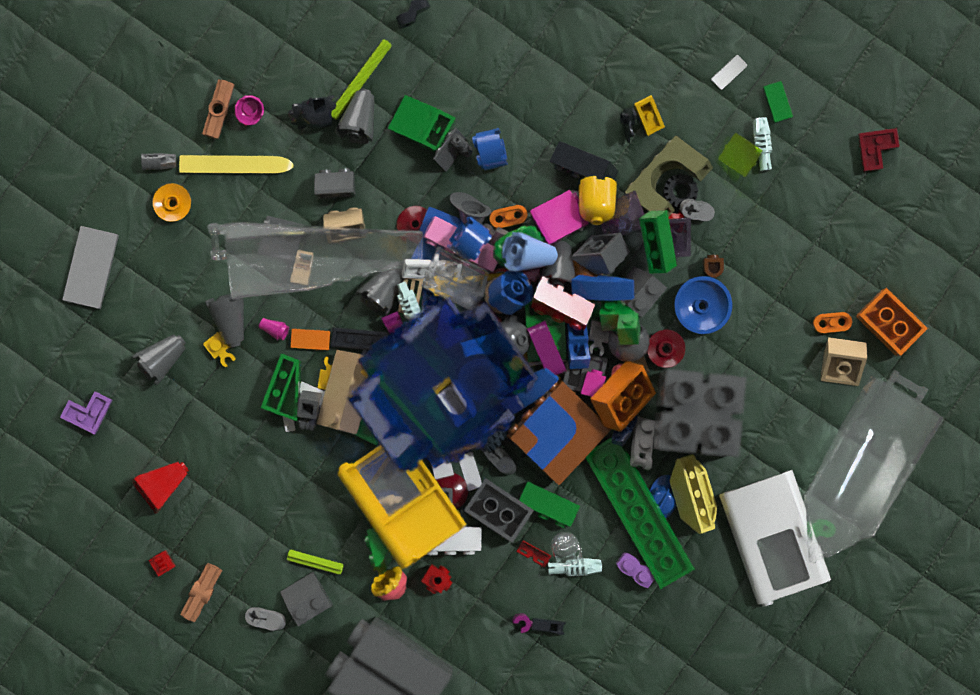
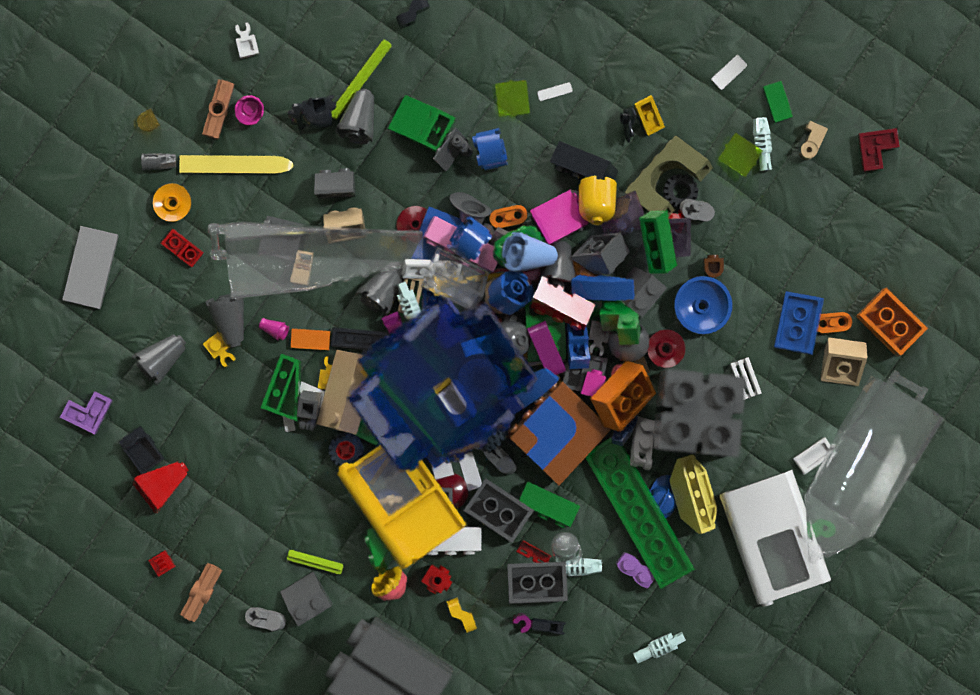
(141, 450): none -> black piece
(147, 121): none -> clear yellow tile
(182, 247): none -> red slope
(246, 44): none -> white plate
(340, 446): none -> black wheel
(457, 612): none -> yellow piece
(512, 98): none -> clear neon green piece
(537, 582): none -> dark grey slope
(554, 91): none -> white sticker
(659, 647): none -> light aqua hinge
(751, 374): none -> white tile
(799, 323): none -> blue tile
(812, 456): none -> white tile
(813, 141): none -> tan leg

